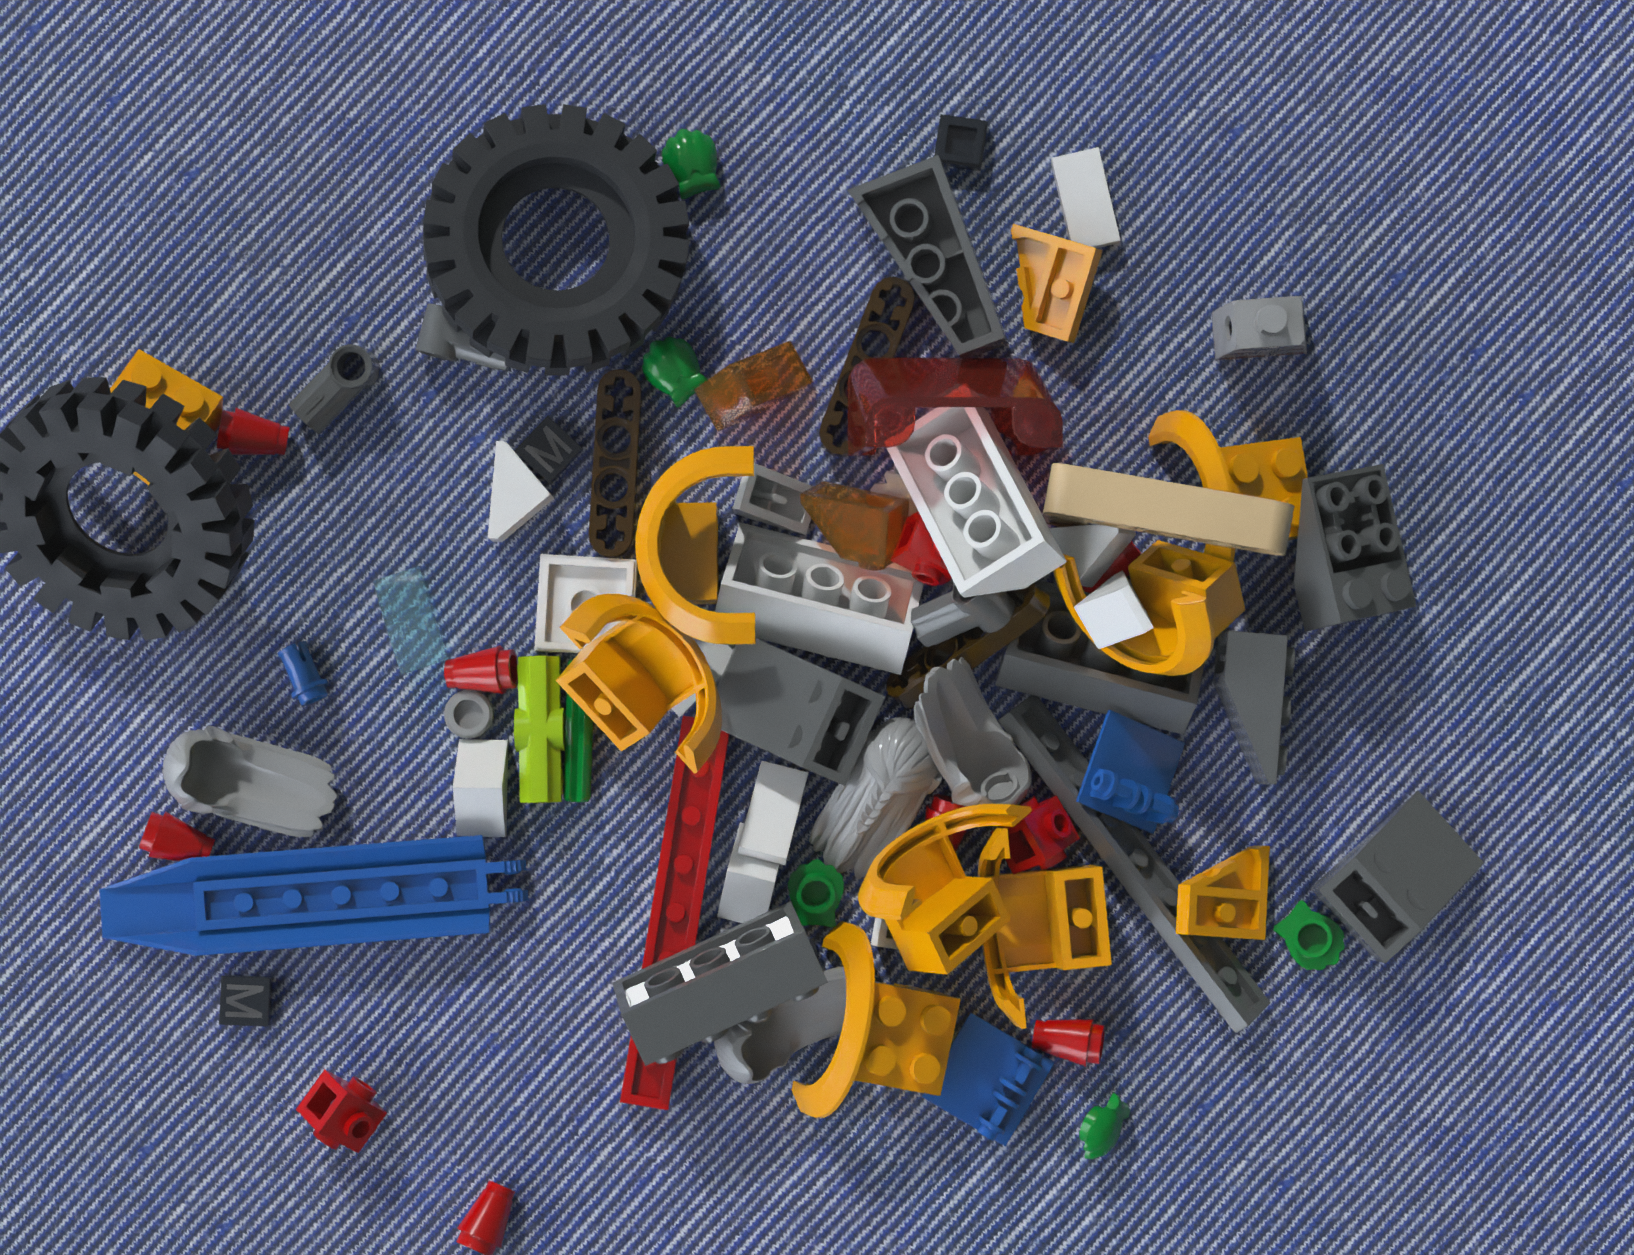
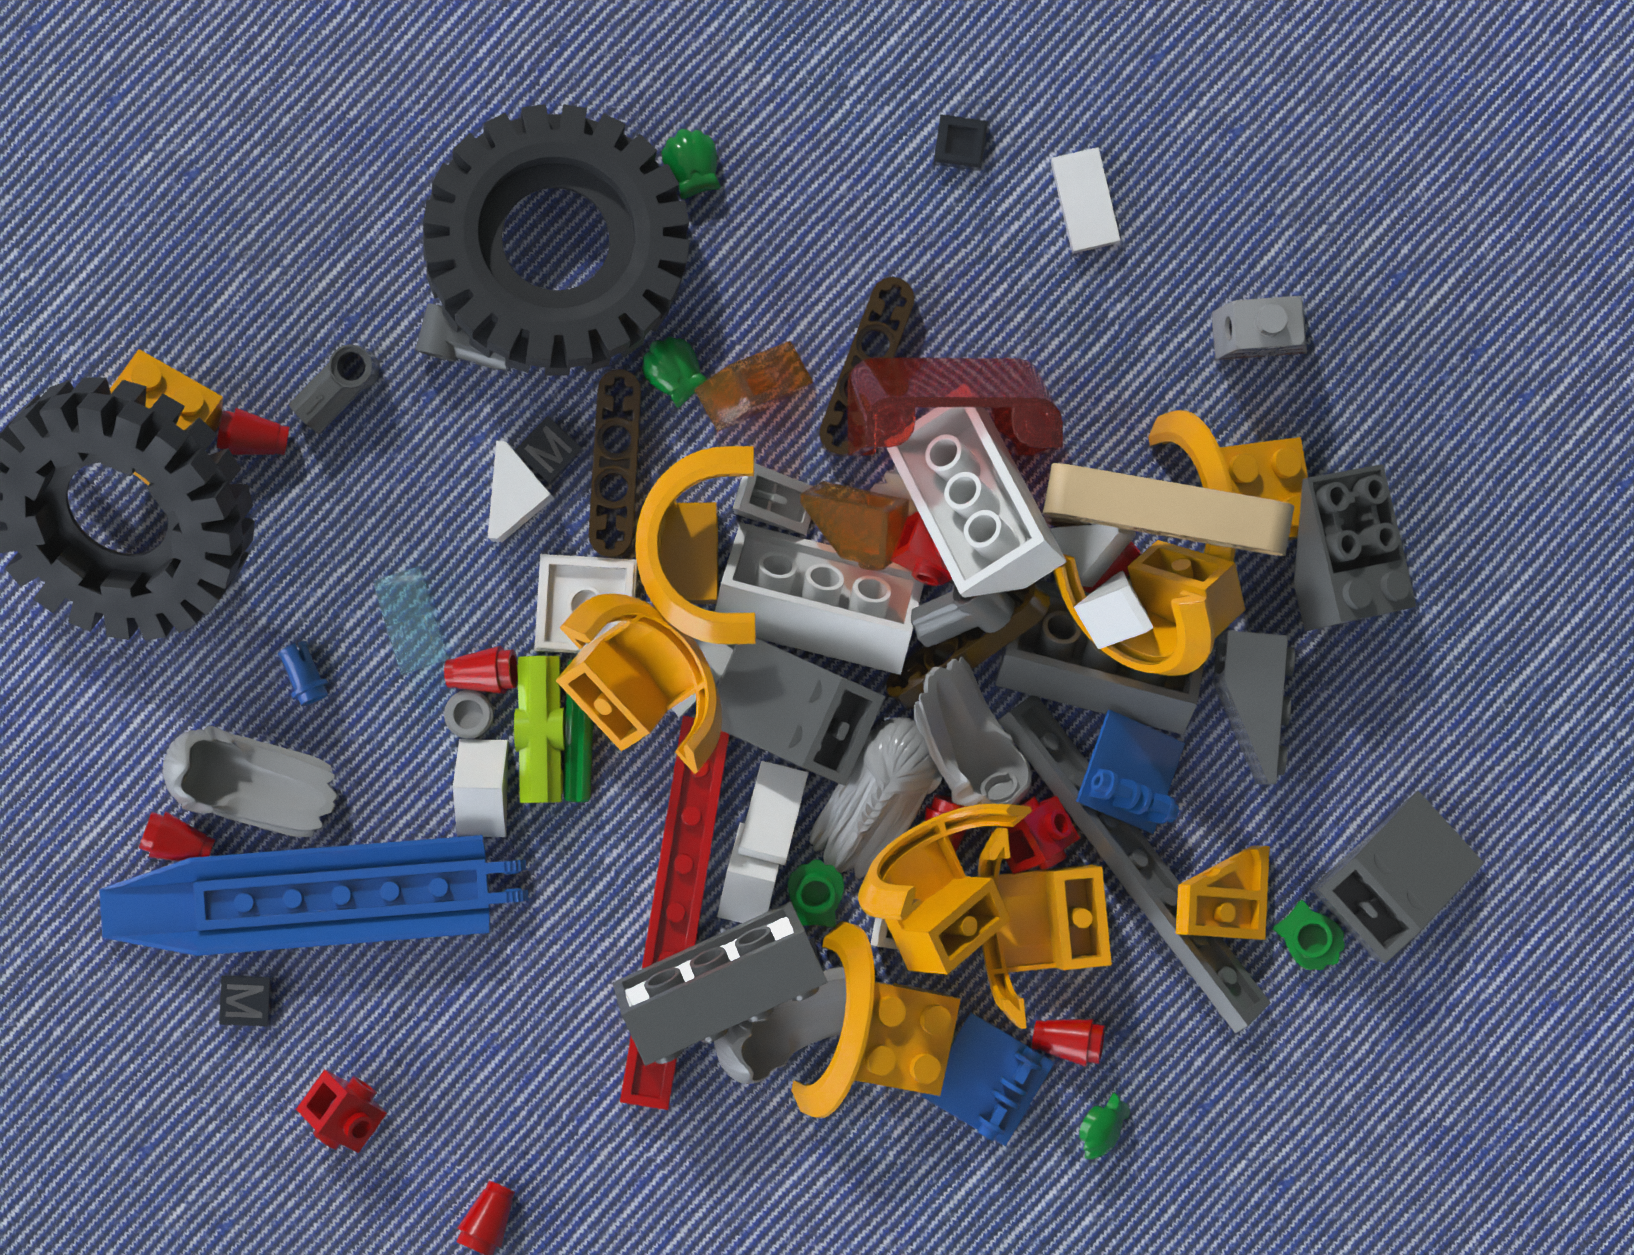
(929, 240): dark grey wedge -> none
(1054, 281): light orange wing -> none

